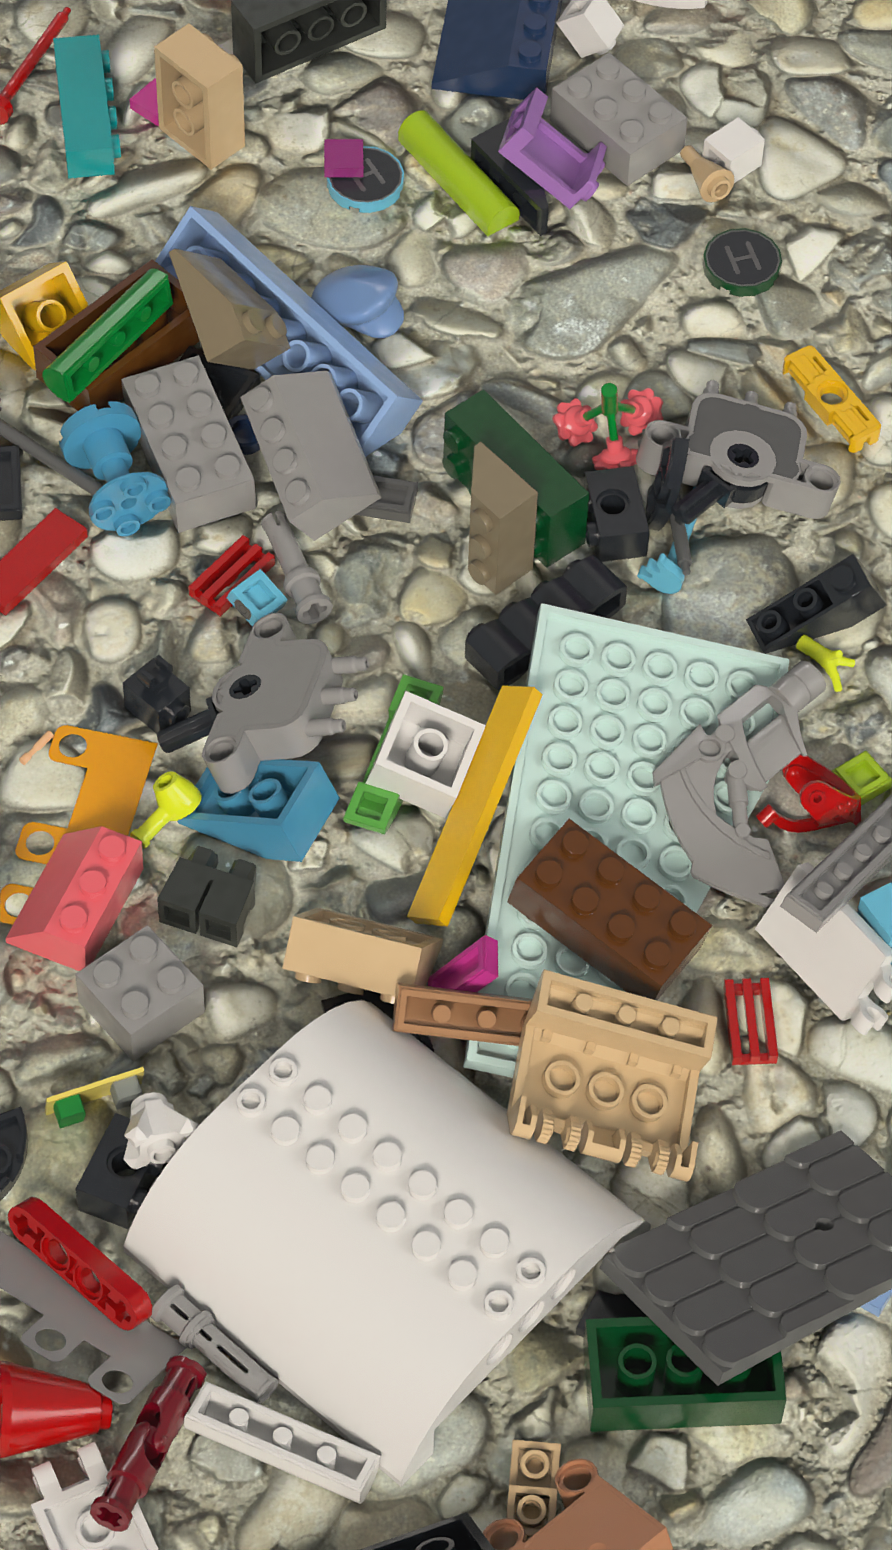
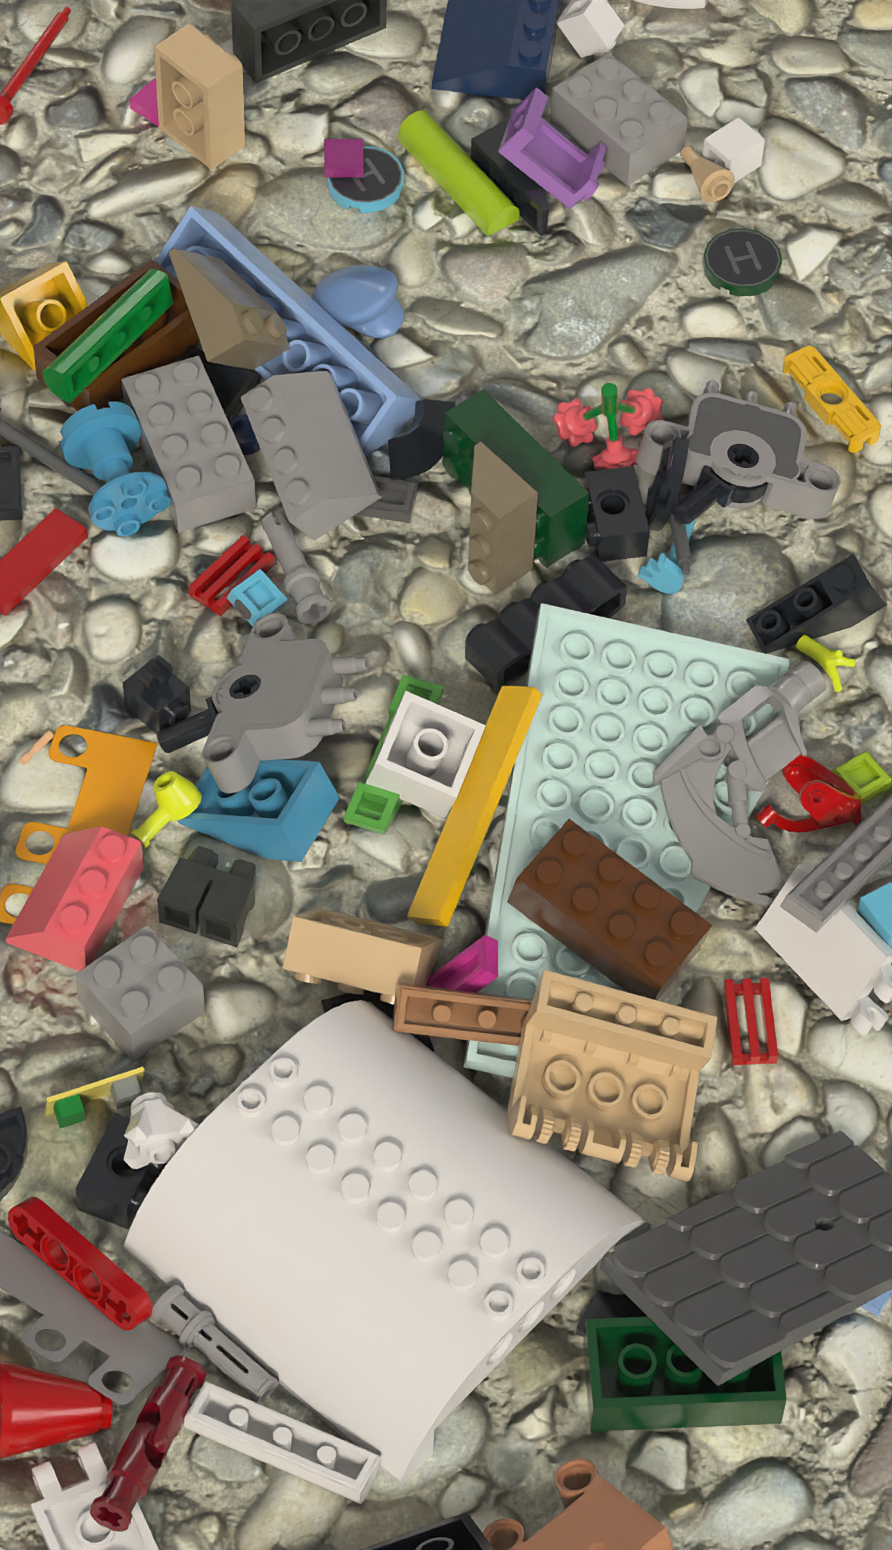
(84, 106): teal brick -> none
(423, 442): none -> black tile
(532, 1484): tan slope -> none

